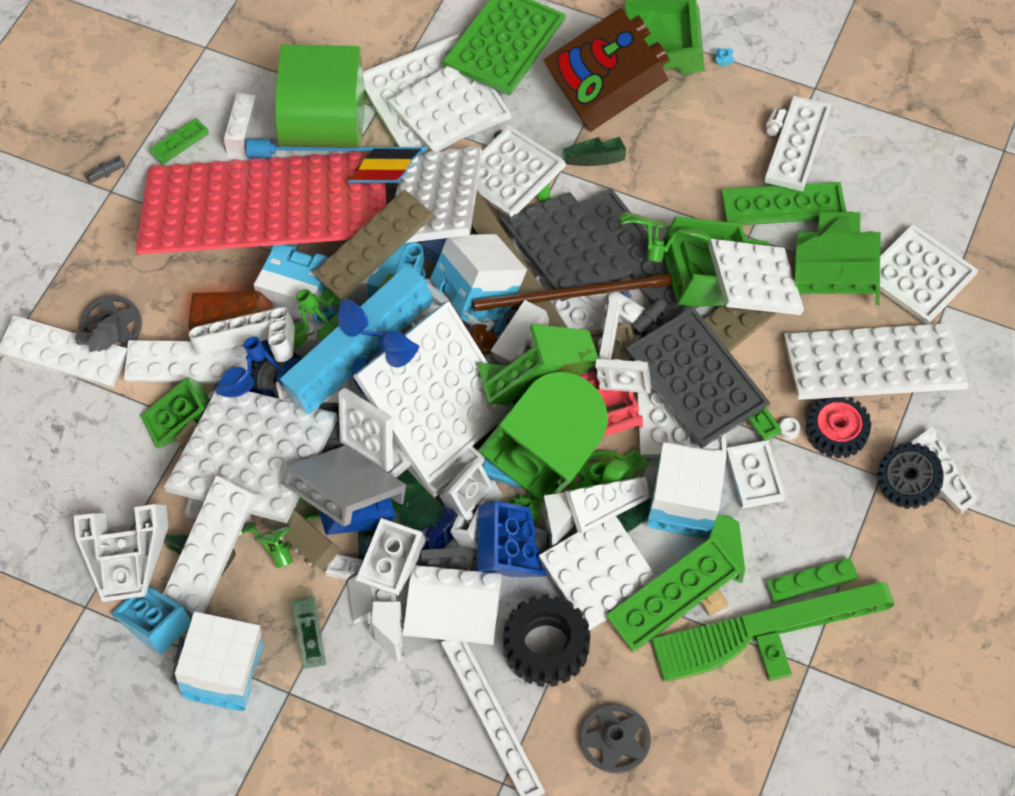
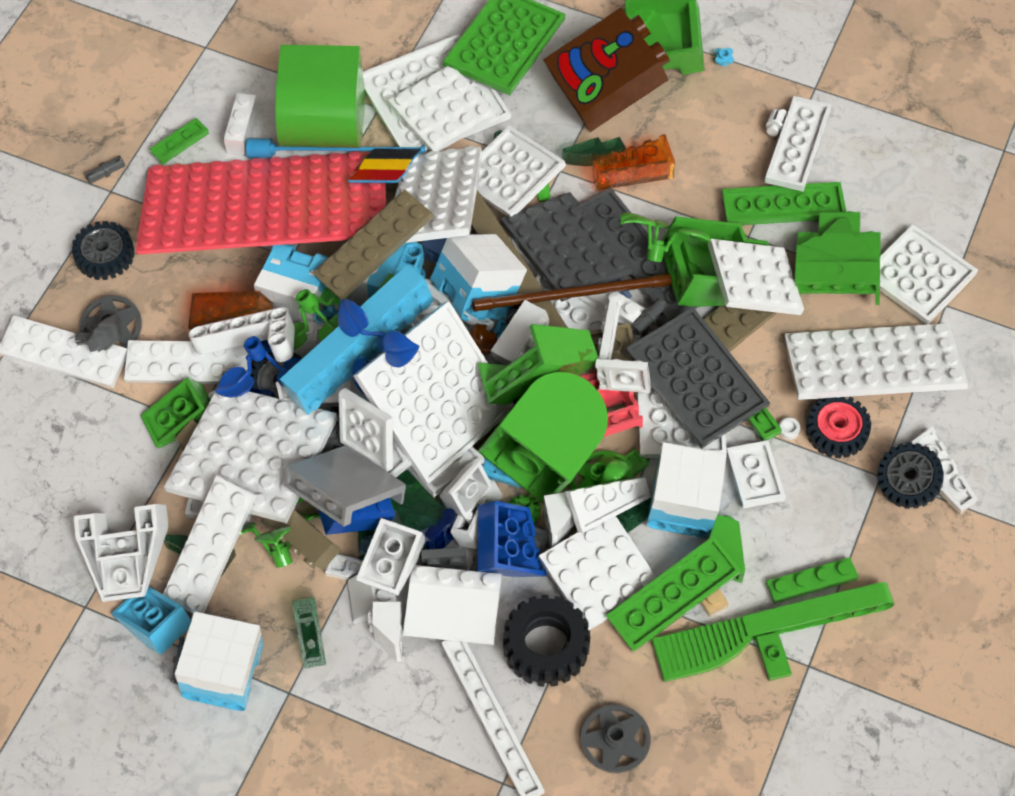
(103, 250): none -> wheel
(635, 165): none -> clear orange wedge

